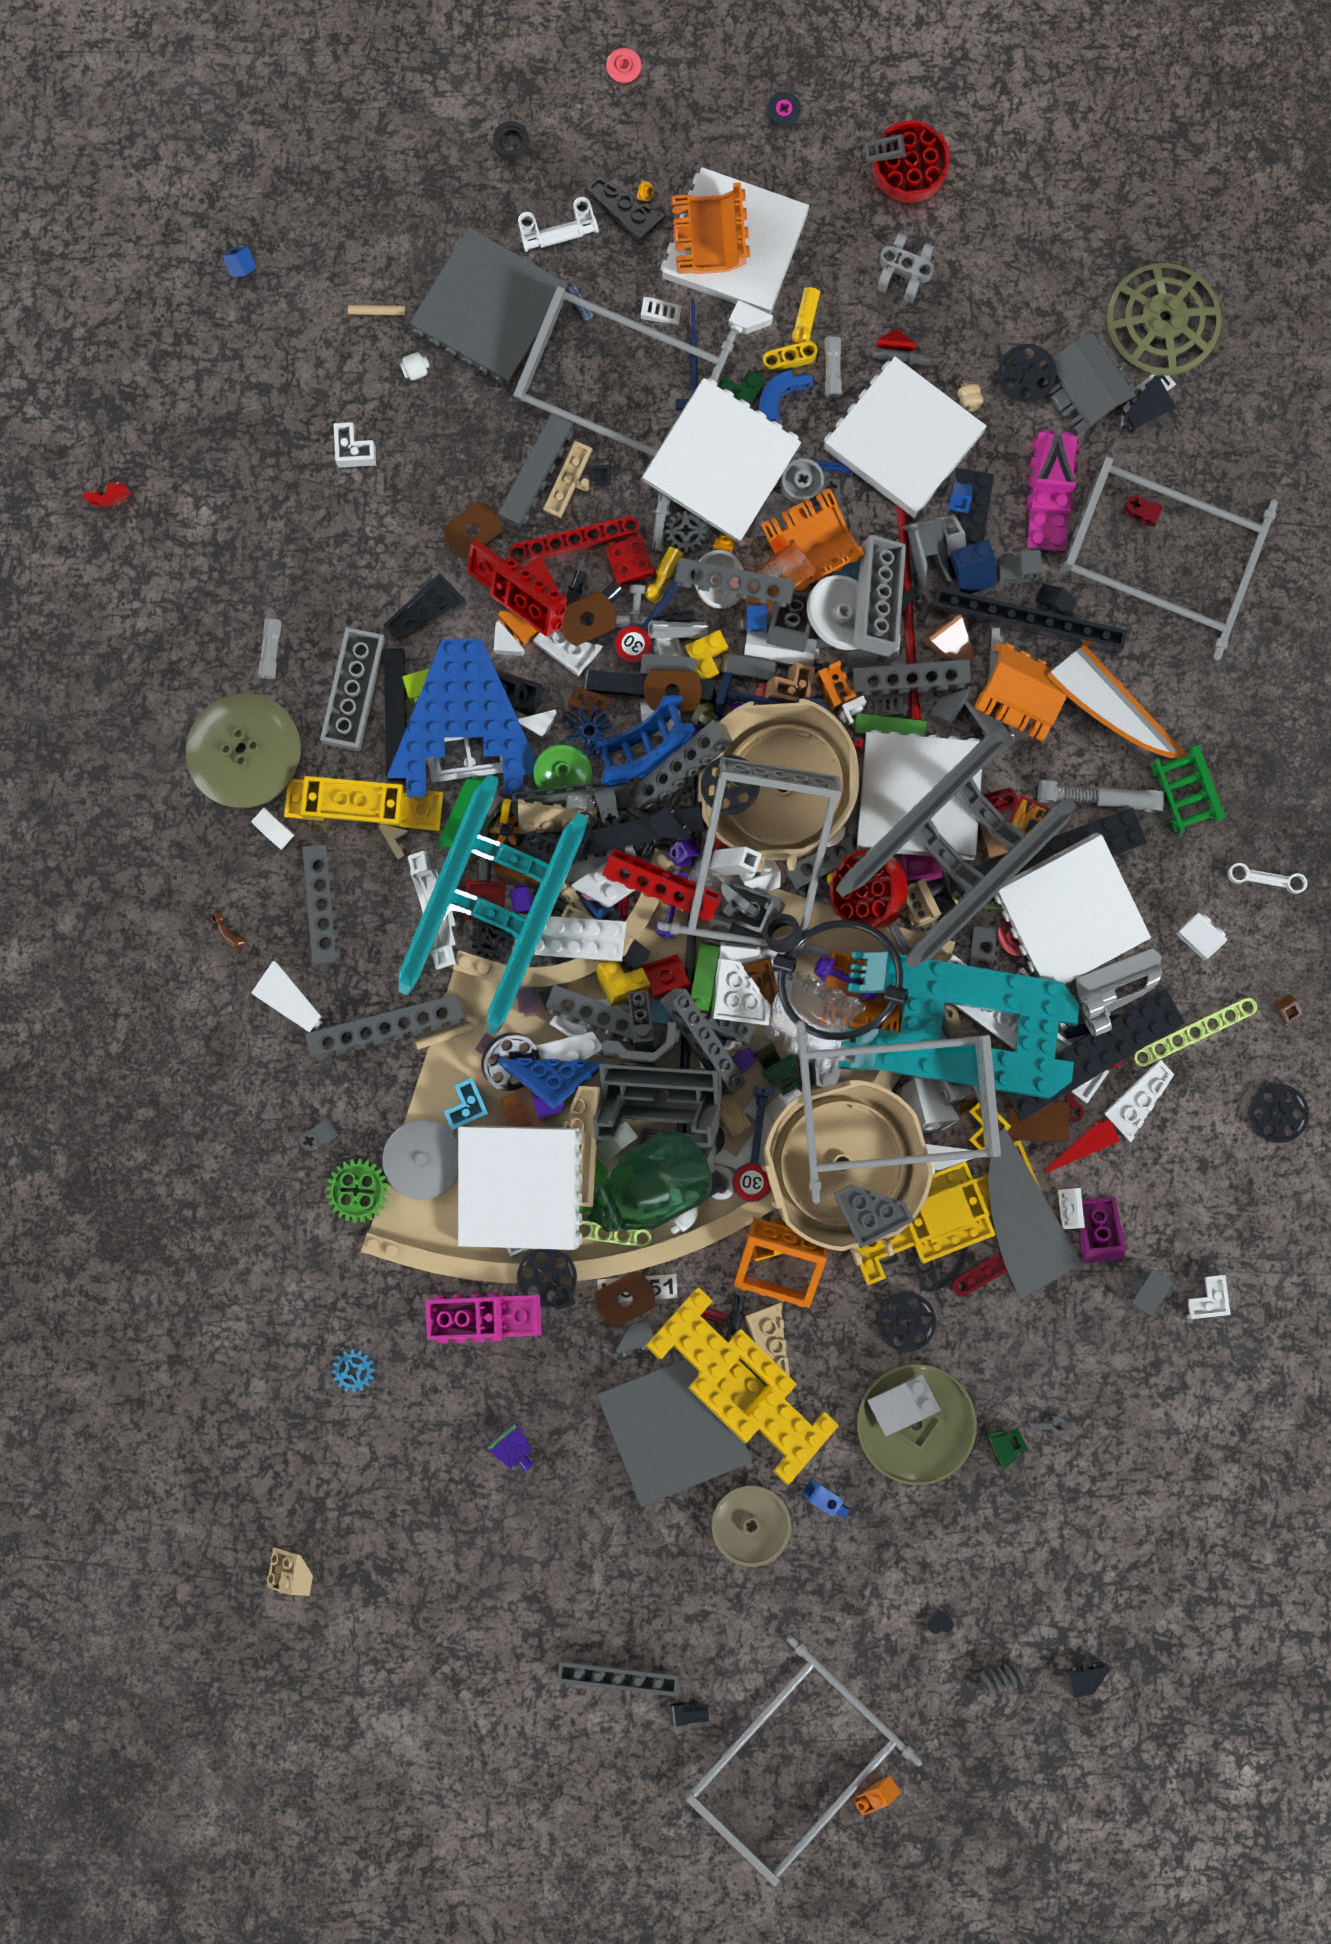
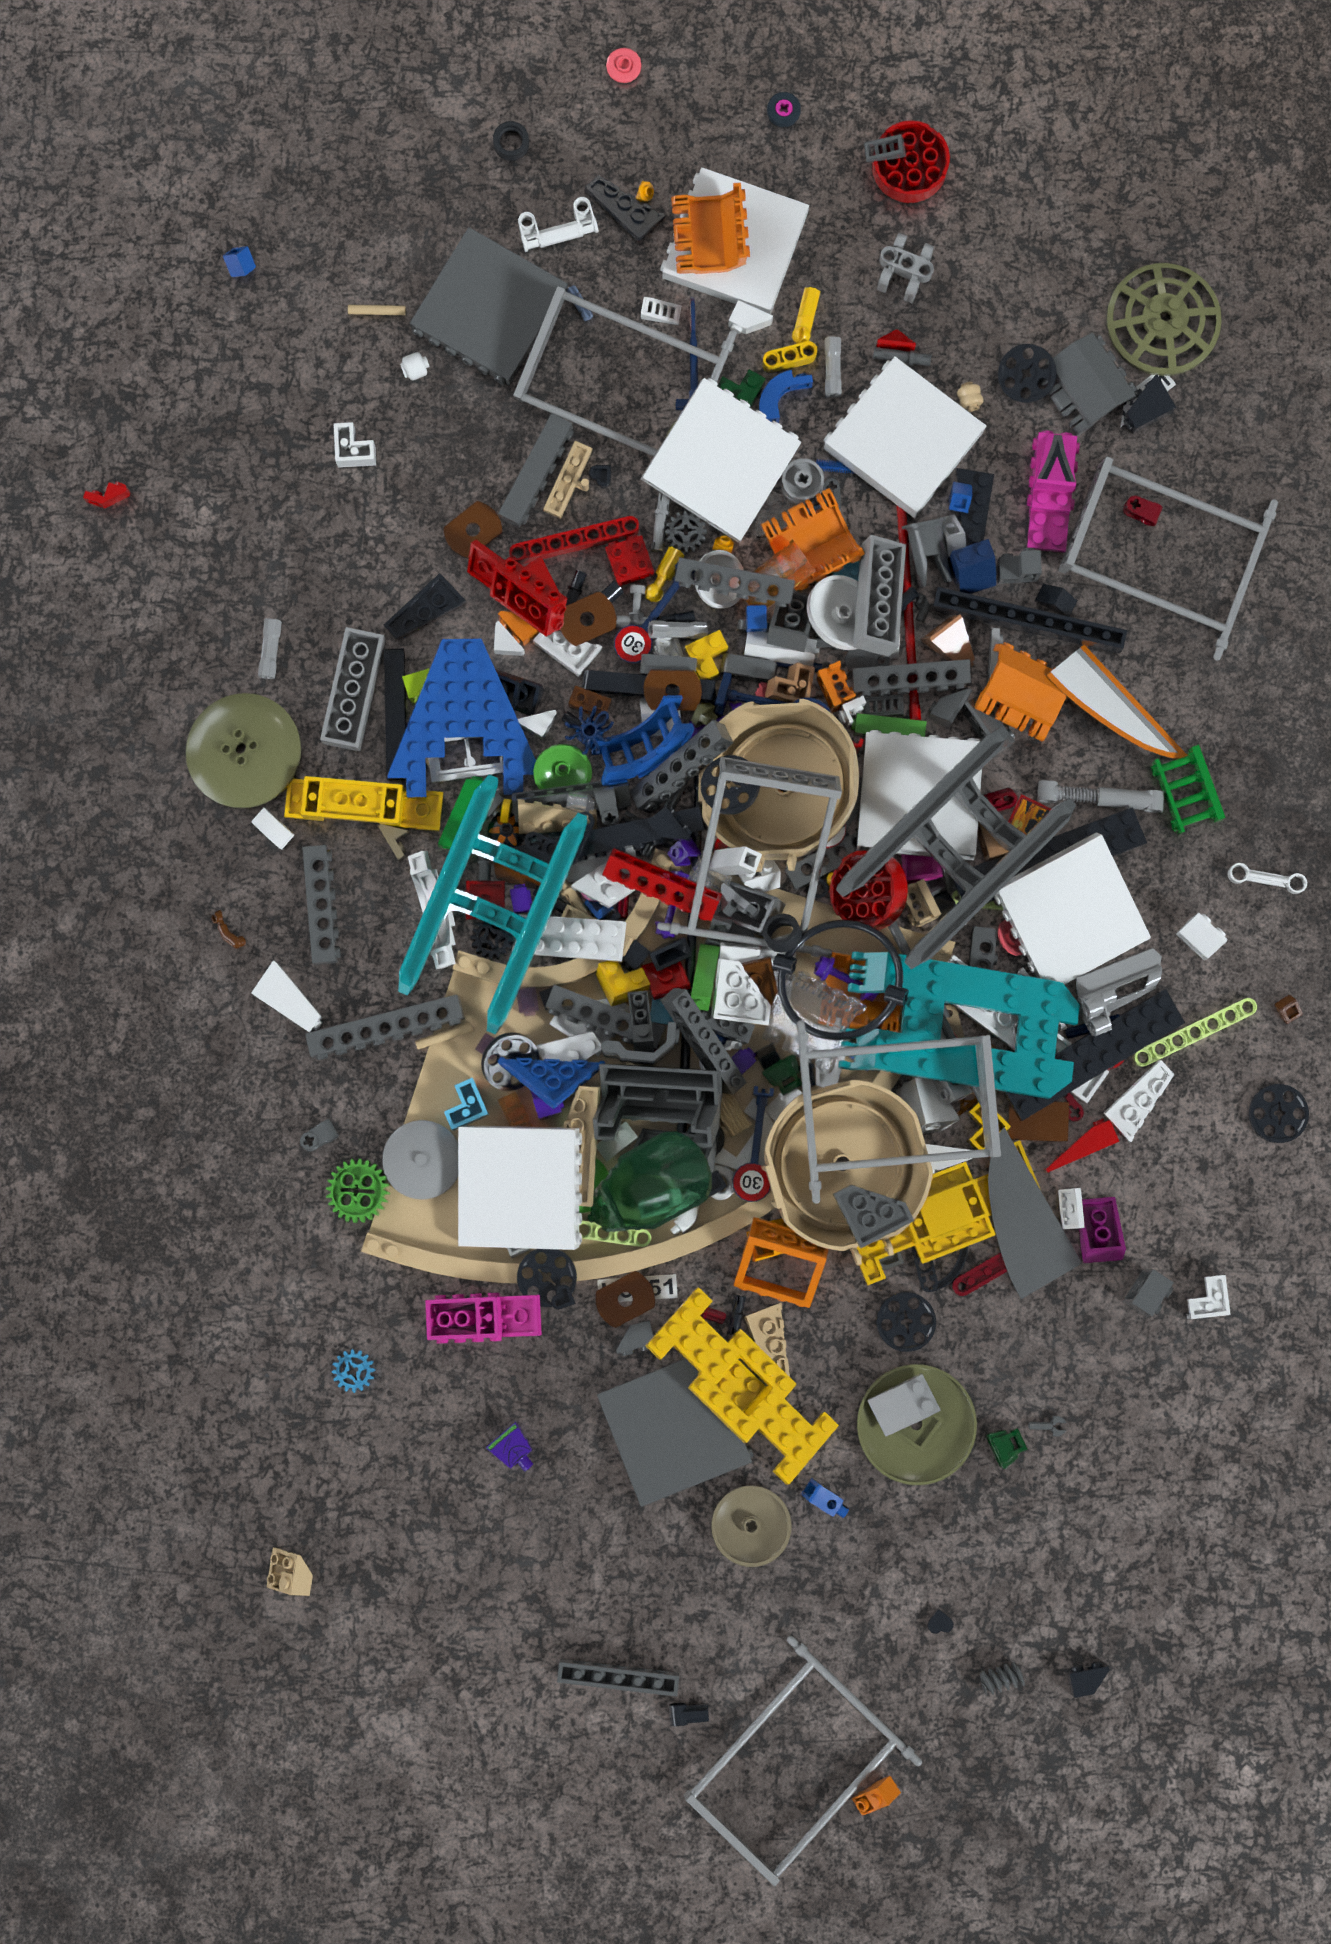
(670, 953): none -> black slope

